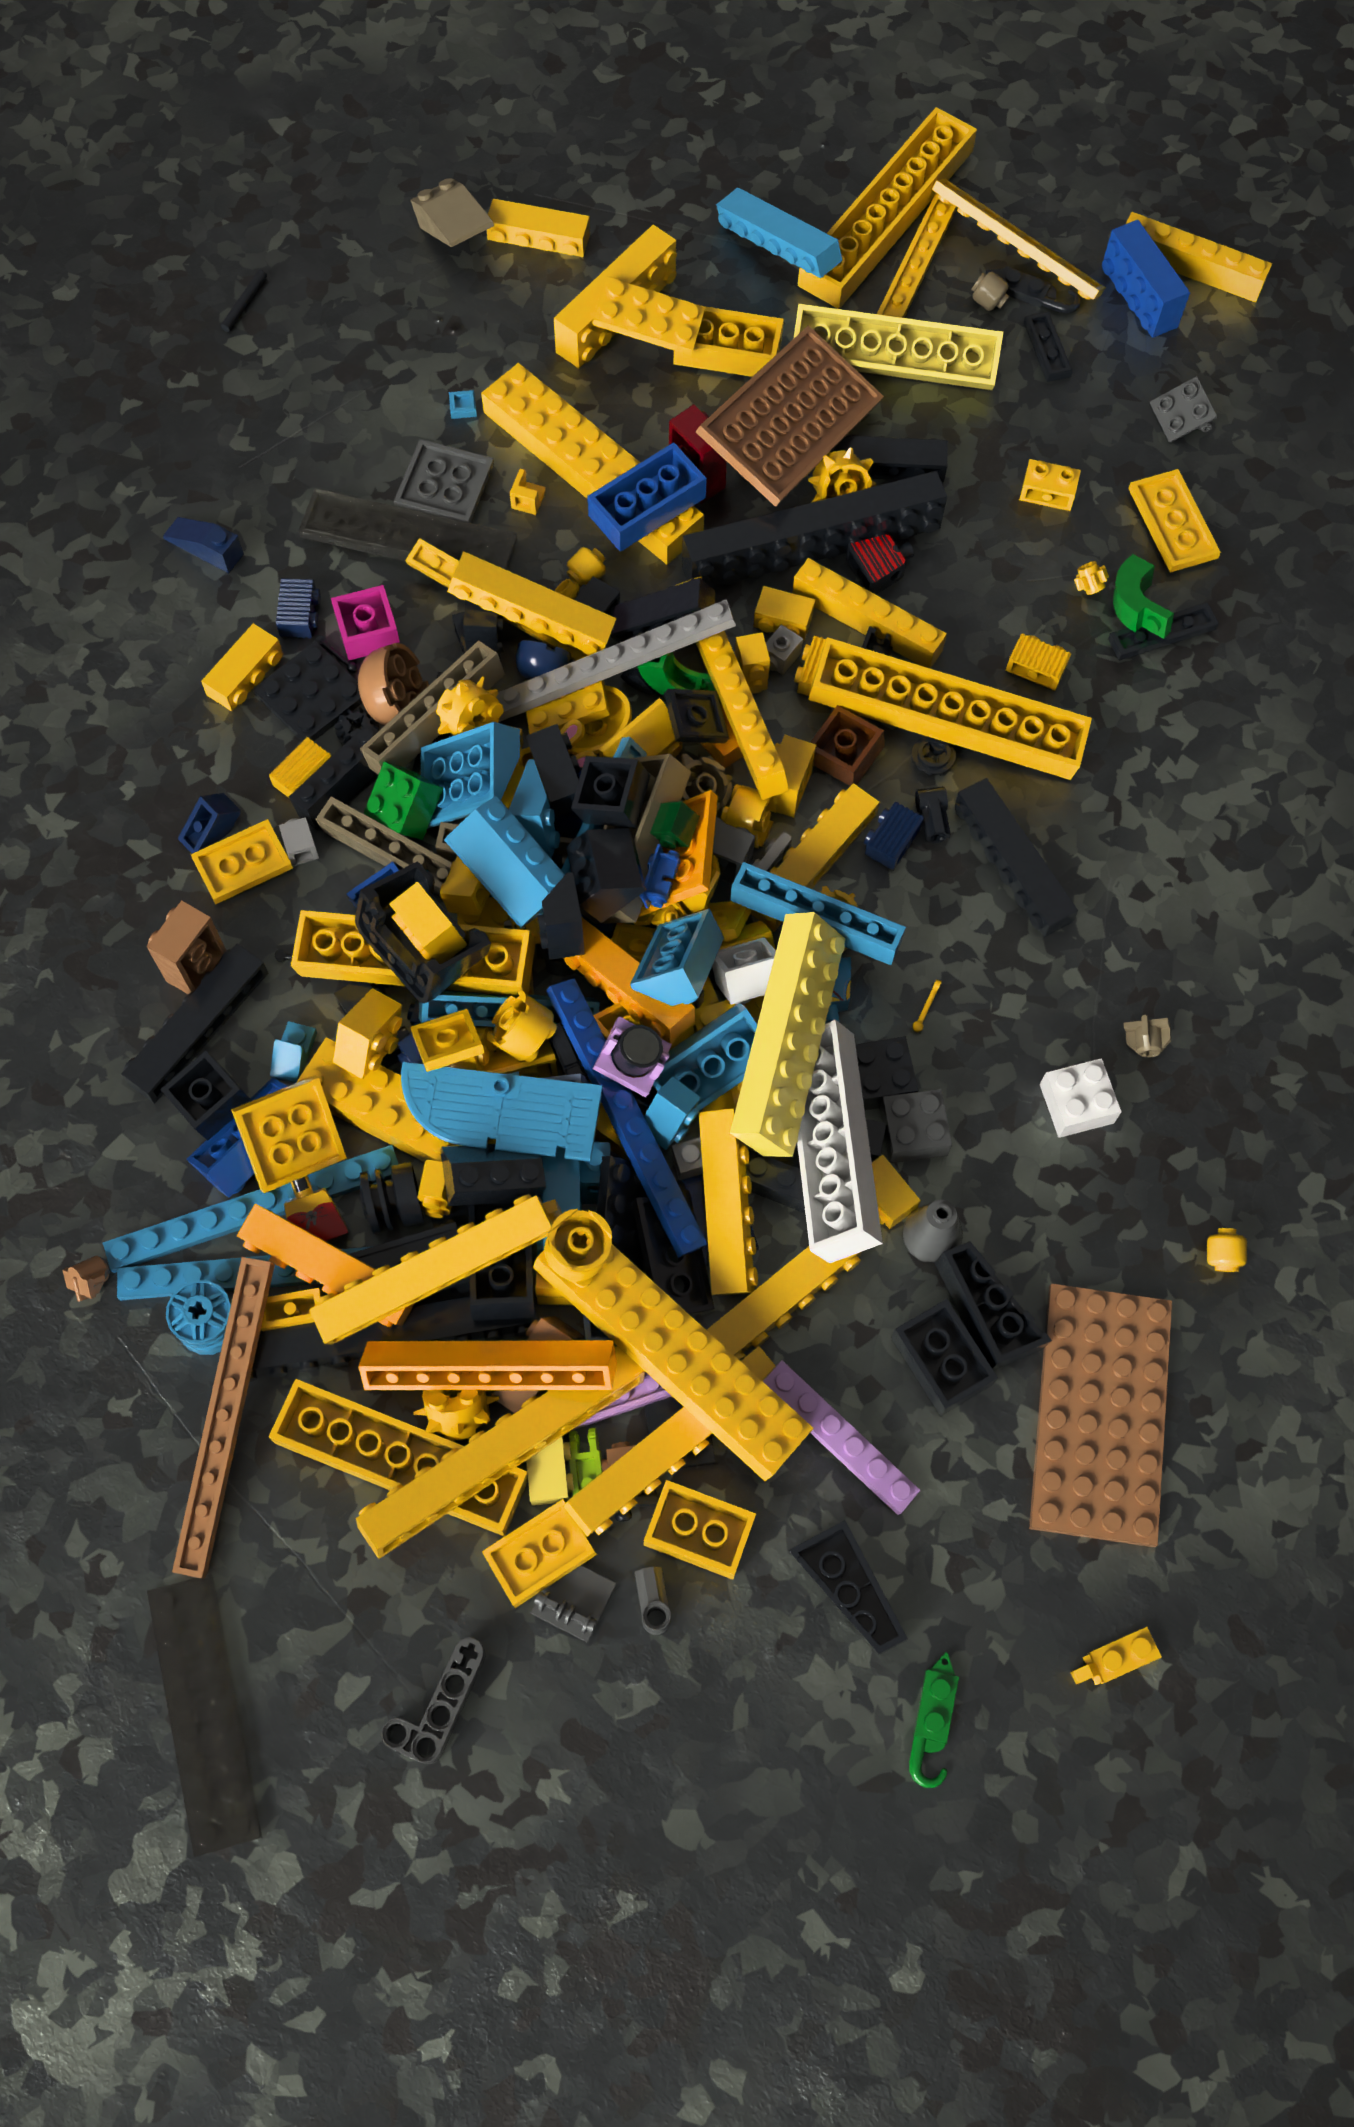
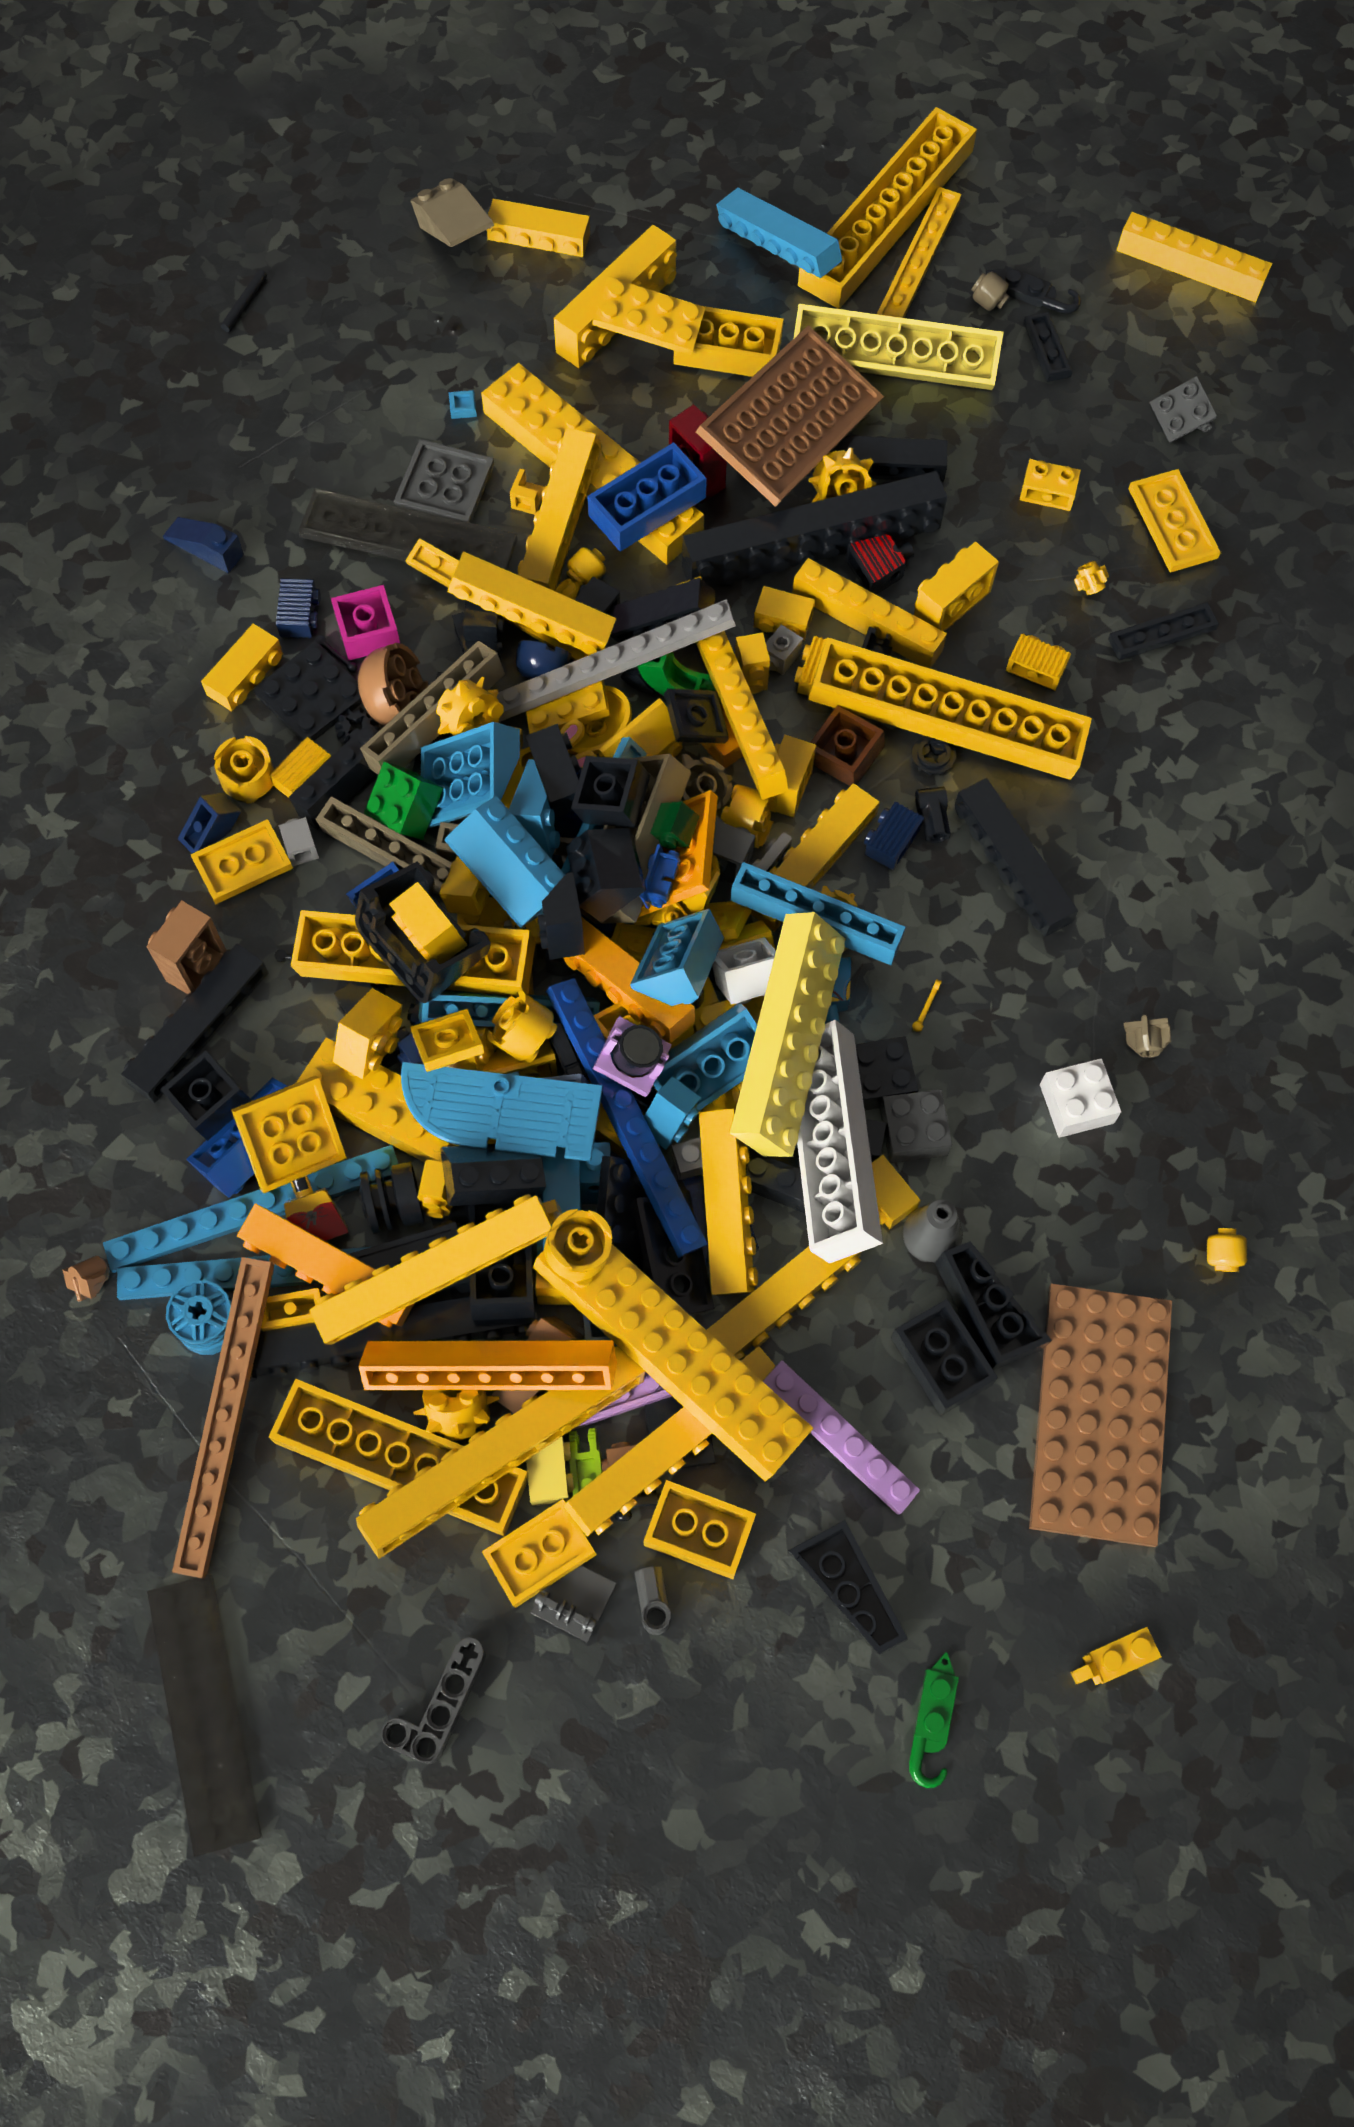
(244, 768): none -> yellow brick
(292, 1052): dark azure slope -> none
(560, 507): none -> yellow brick
(956, 587): none -> yellow brick
(1026, 245): yellow plate -> none
(1130, 603): green arch -> none
(1145, 278): blue brick -> none

